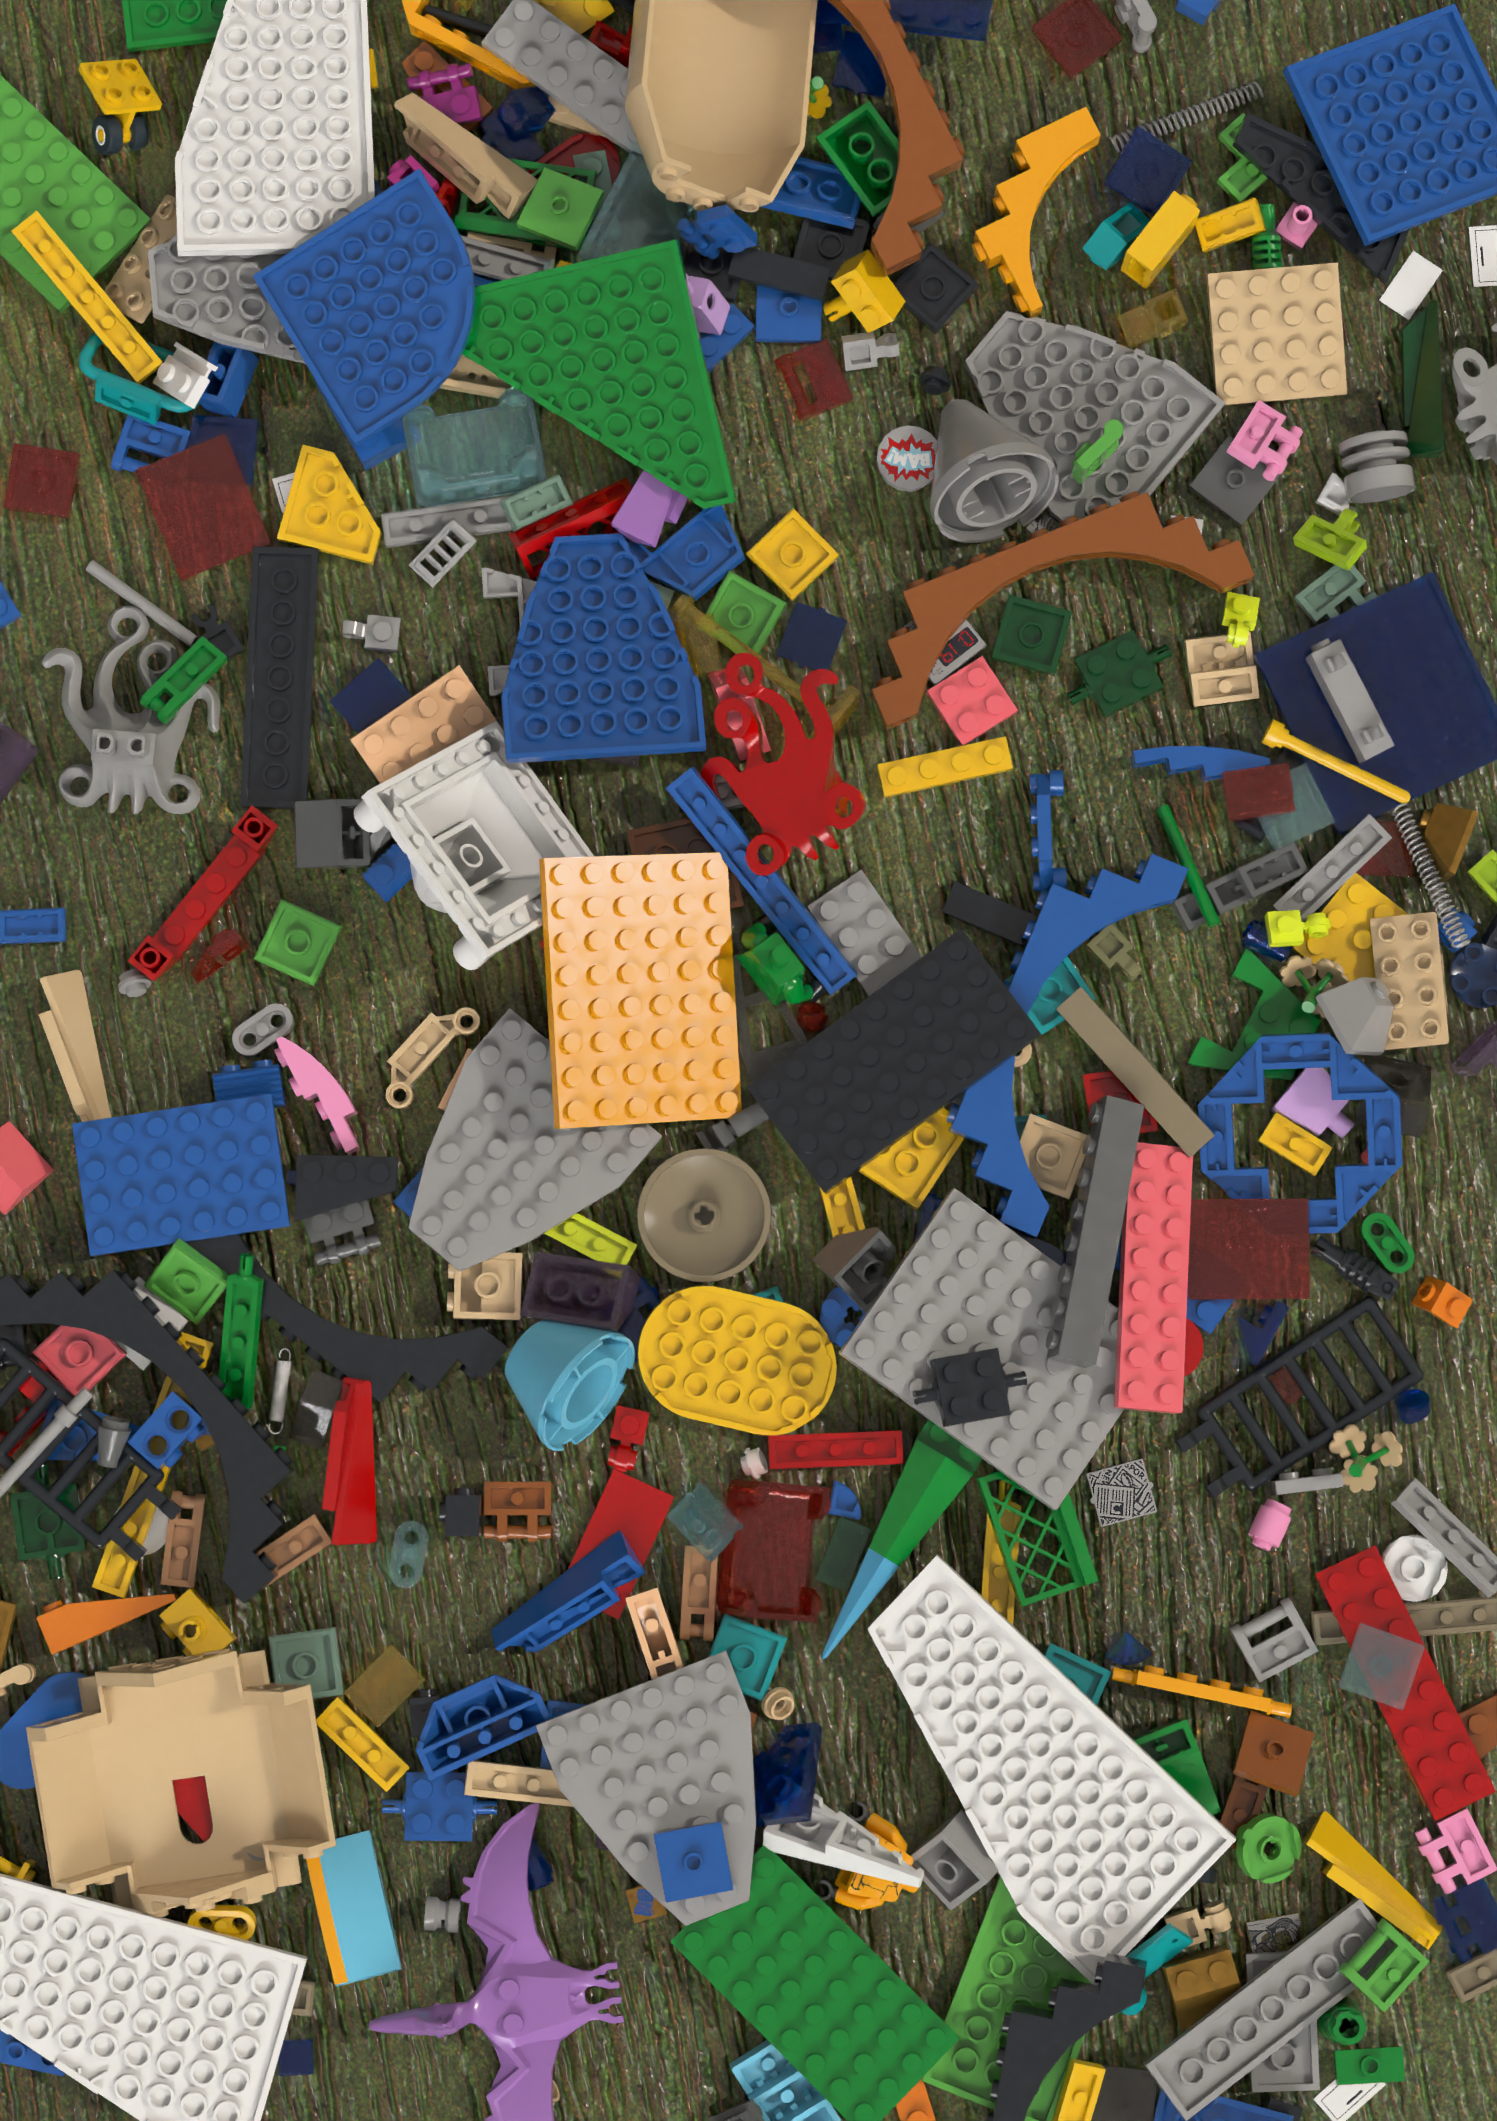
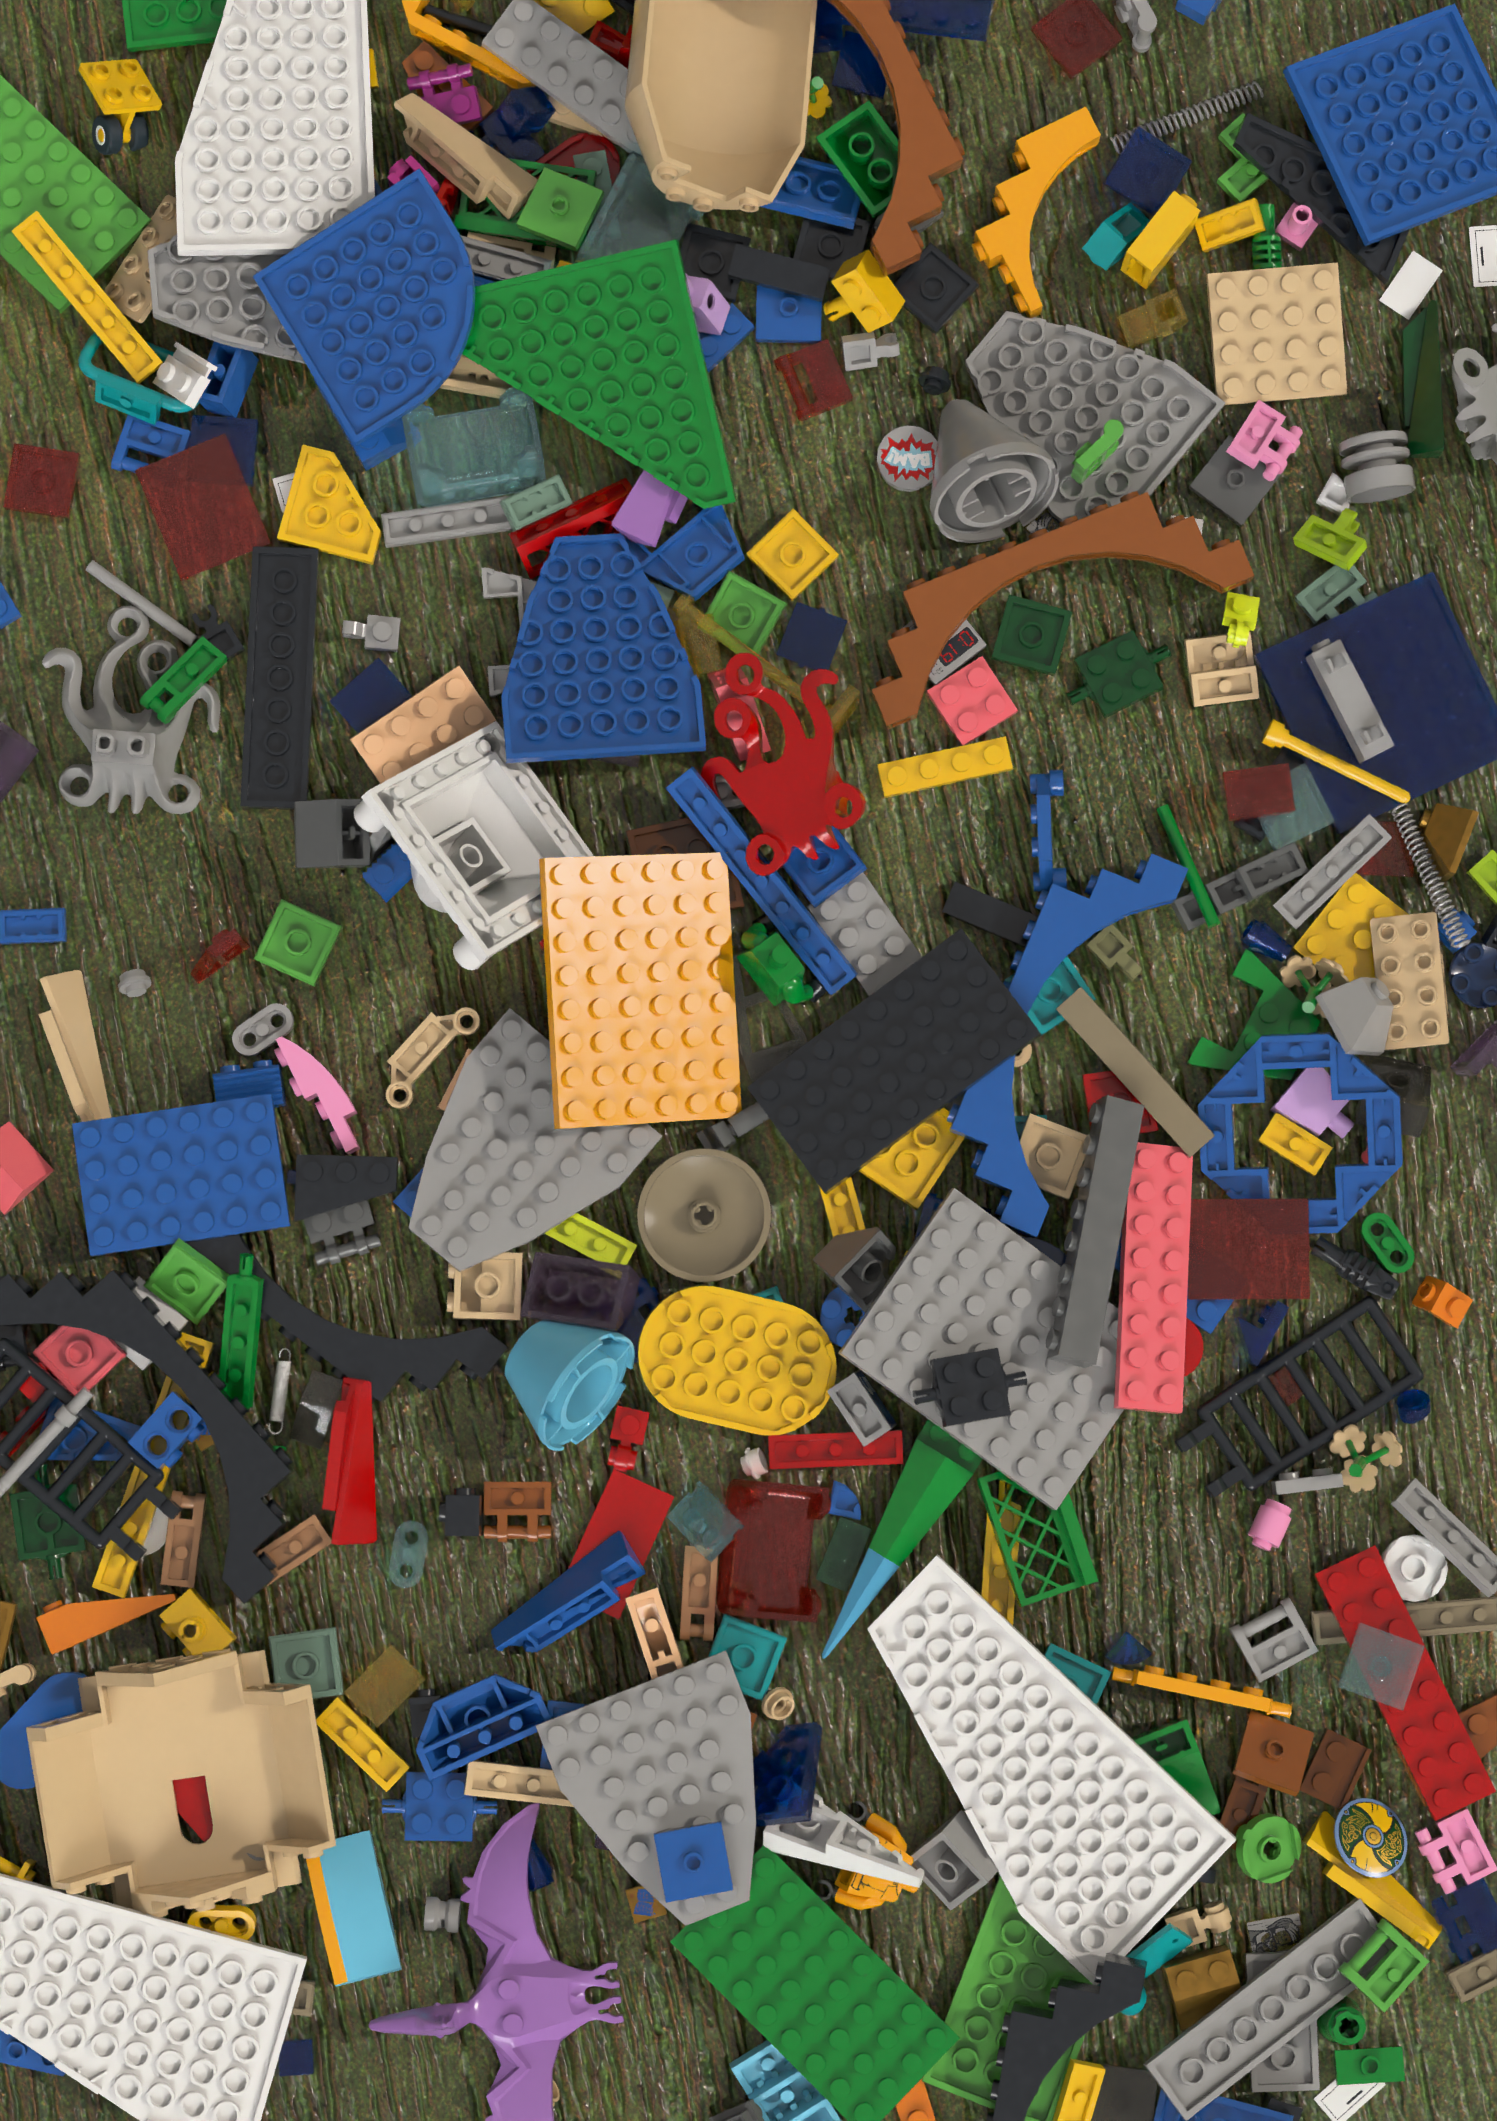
(111, 1440): dark grey cone -> none
(207, 896): red slope -> none
(462, 533): light grey slope -> none
(717, 229): blue plate -> none
(811, 1016): clear red plate -> none
(828, 873): none -> blue plate
(862, 1407): none -> light grey panel
(1121, 1492): light grey piece -> none
(1209, 760): blue slope -> none
(1286, 928): neon yellow plate -> none
(1334, 1769): none -> reddish brown plate
(1370, 1838): none -> shield

